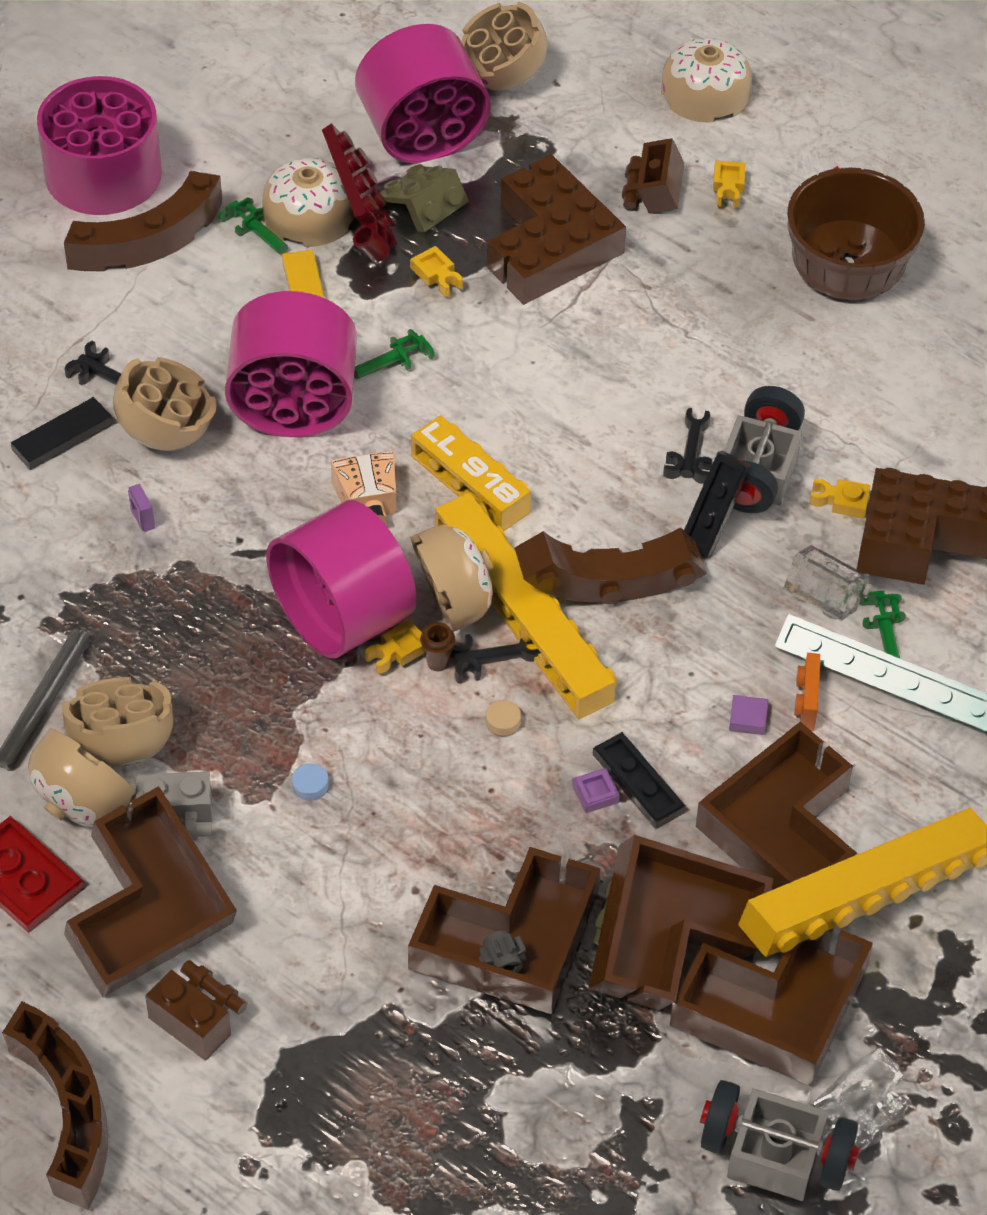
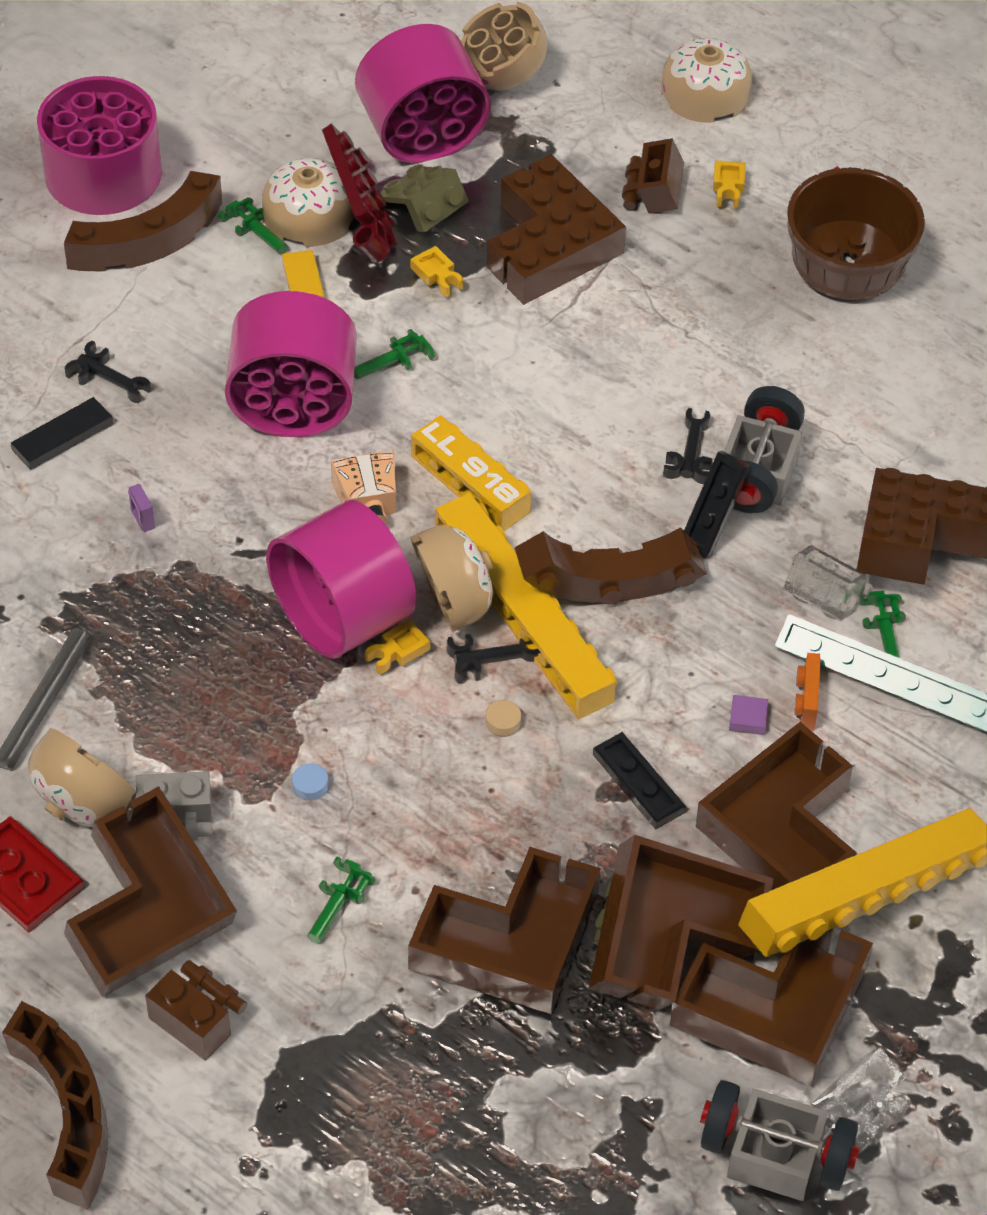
(120, 720): tan cylinder -> none
(162, 404): tan cylinder -> none
(338, 896): none -> green piece
(437, 645): reddish brown cone -> none
(503, 951): dark grey gear -> none
(595, 790): medium lavender tile -> none
(847, 497): yellow plate -> none

